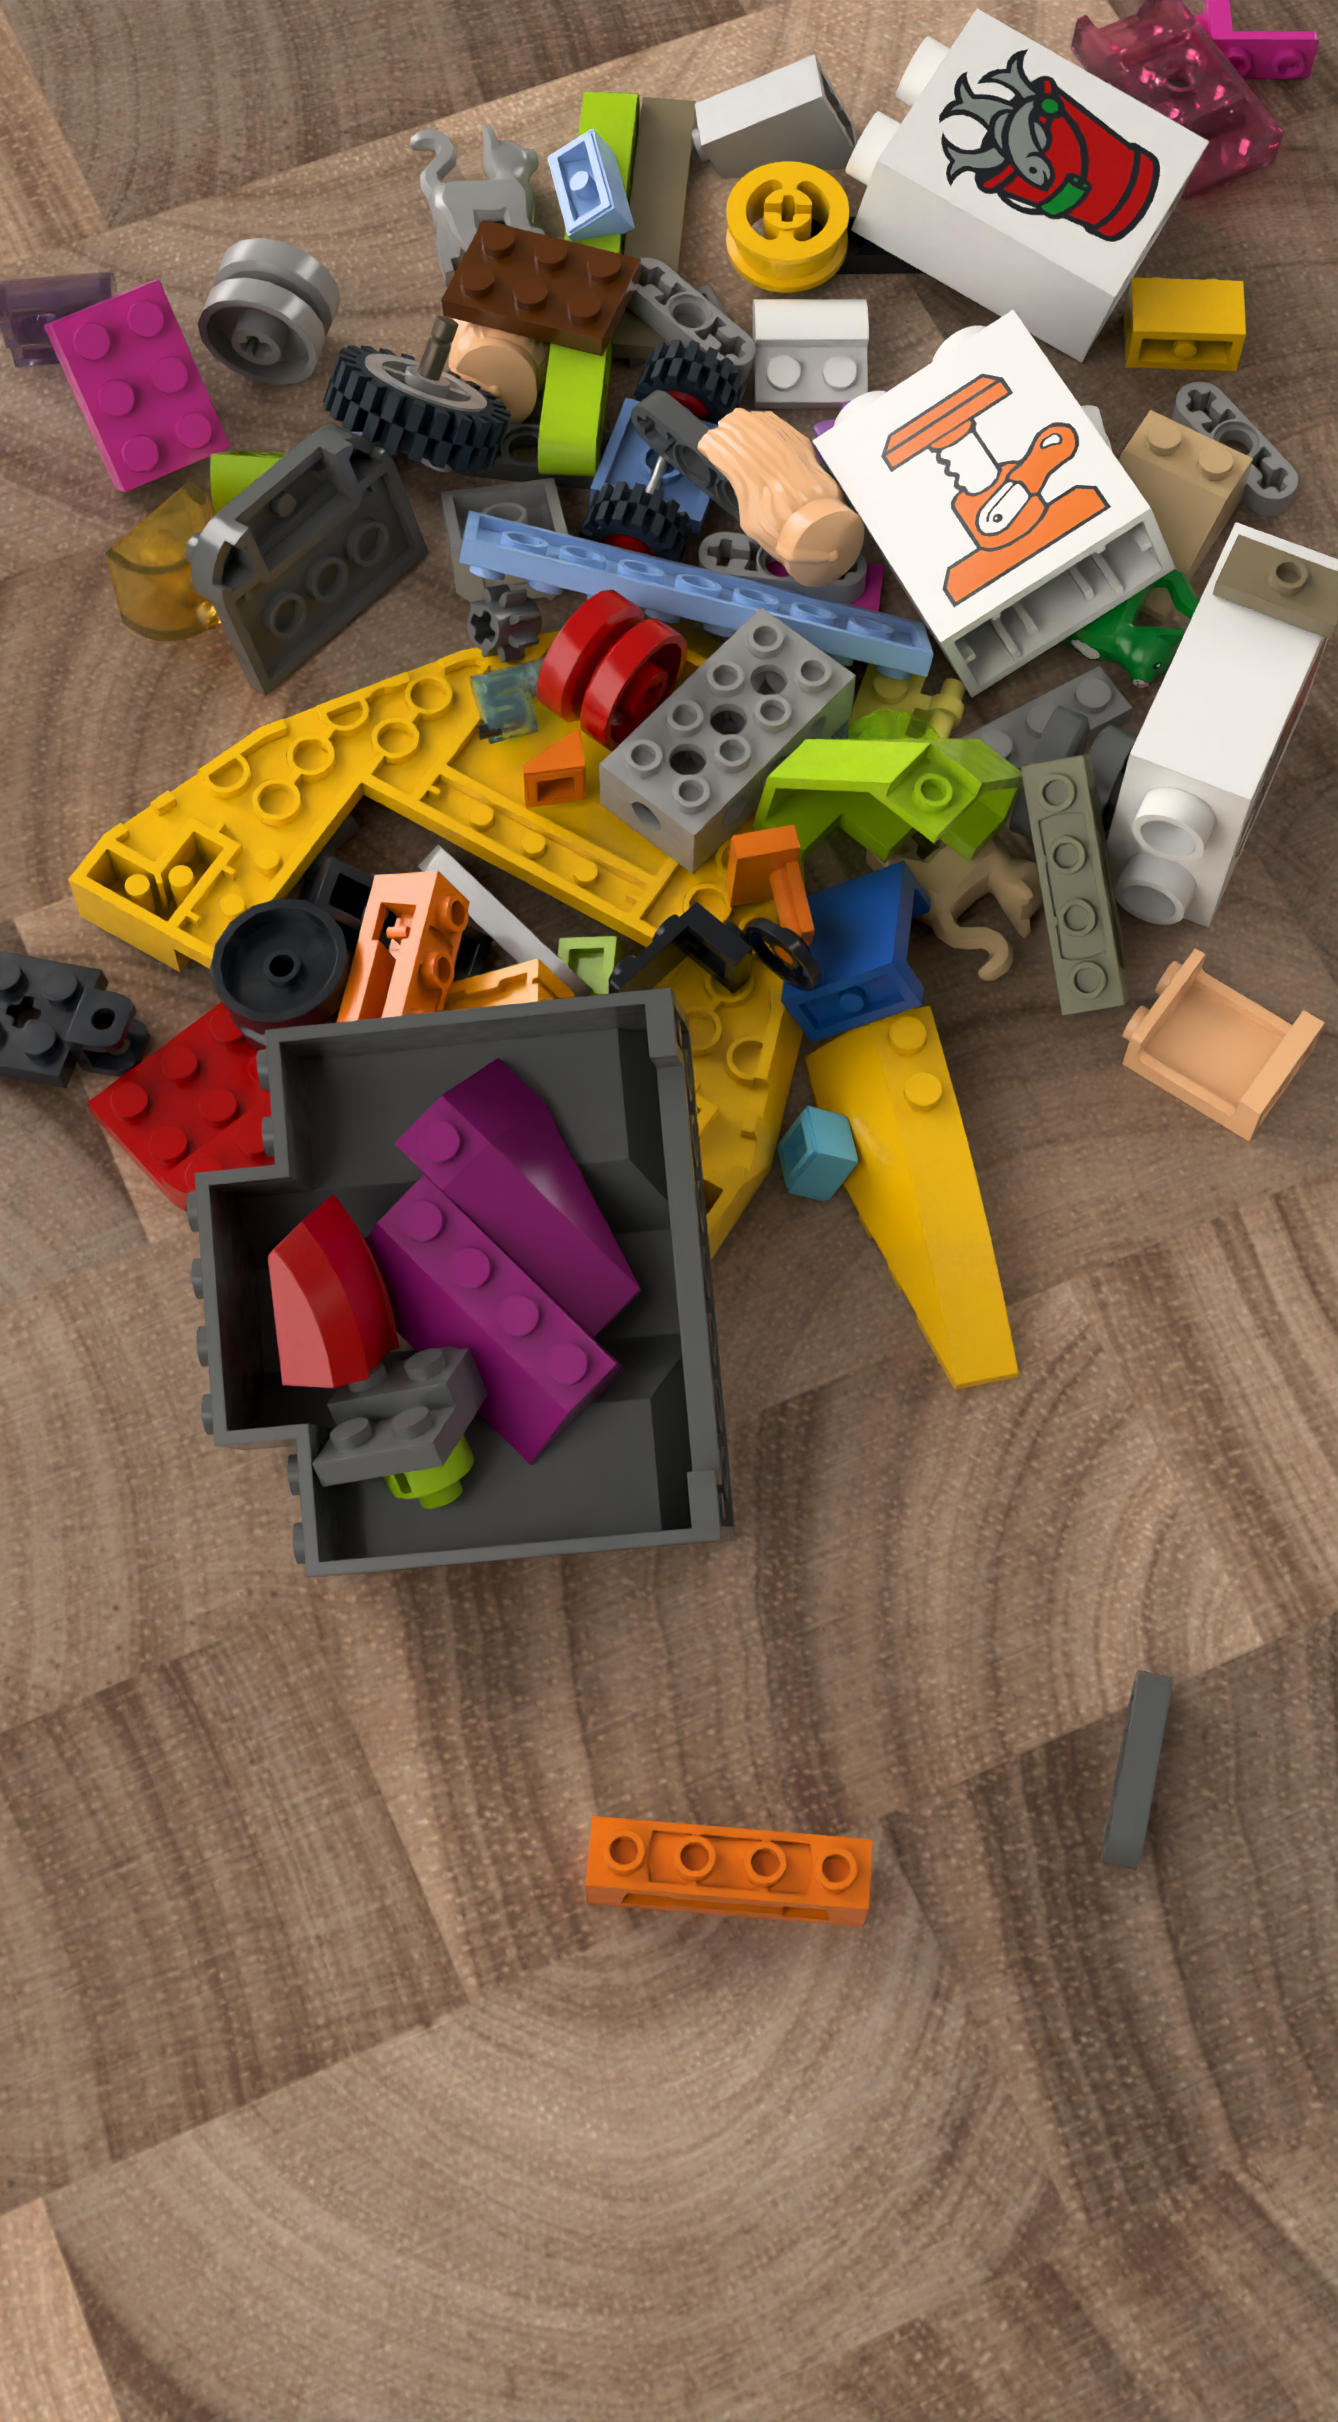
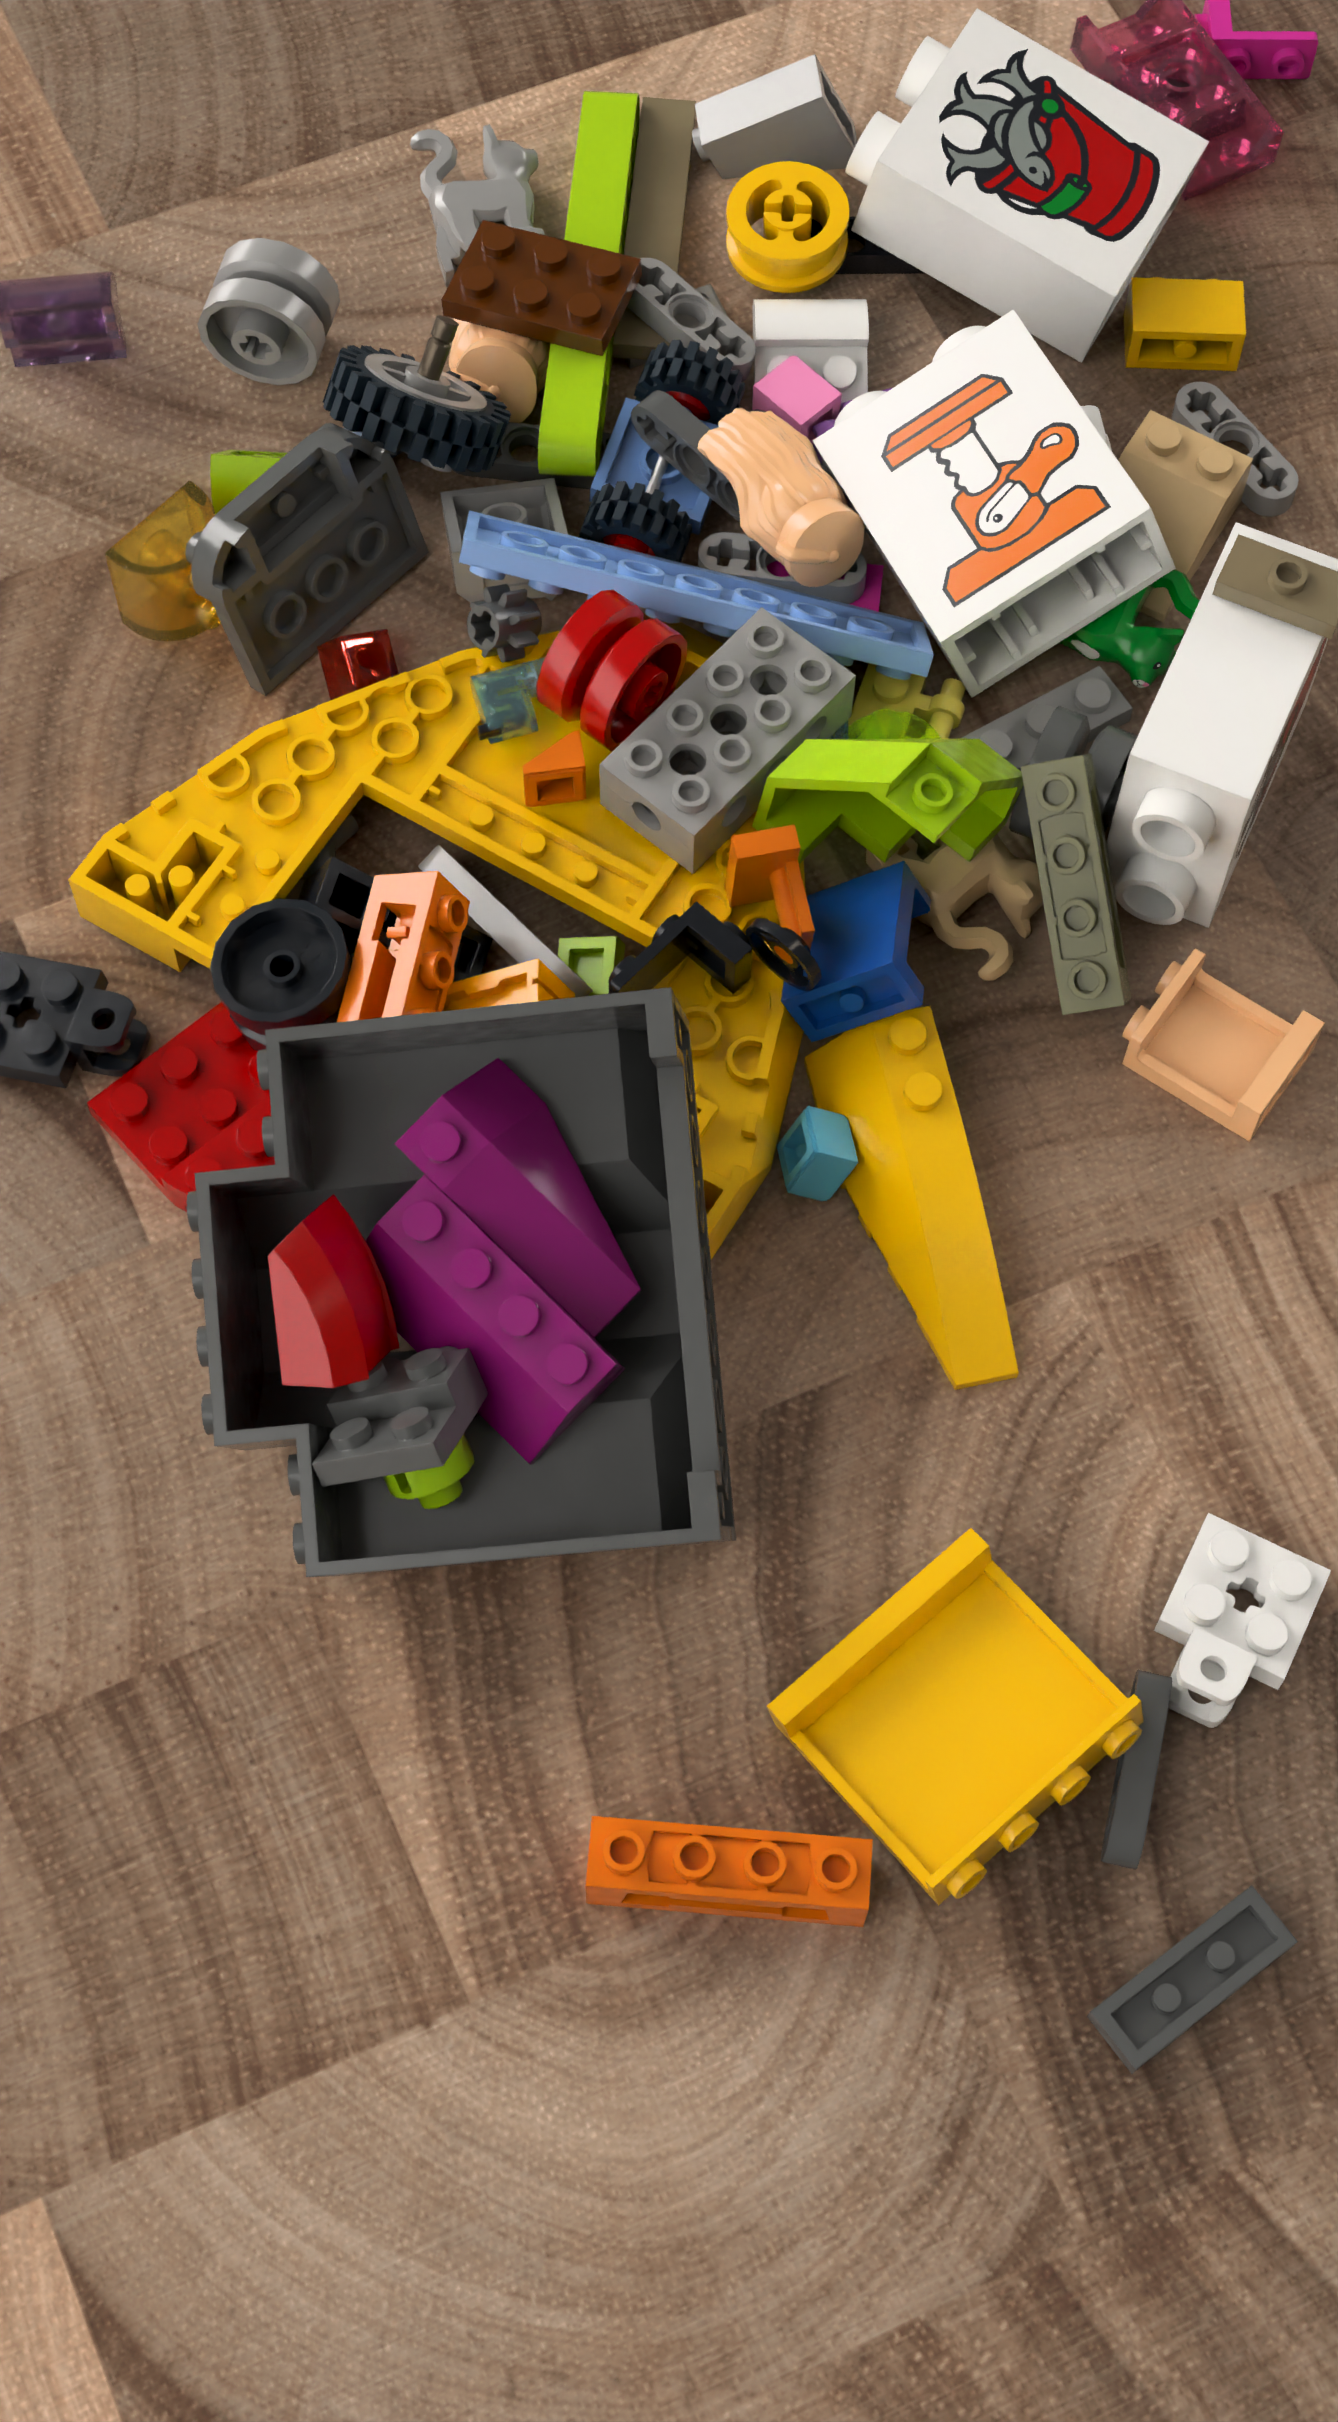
(137, 386): dark pink brick -> none
(357, 661): none -> clear red slope
(590, 189): light blue slope -> none
(797, 396): none -> bright pink panel
(956, 1718): none -> yellow panel
(1191, 1979): none -> dark grey plate
(1229, 1644): none -> white plate

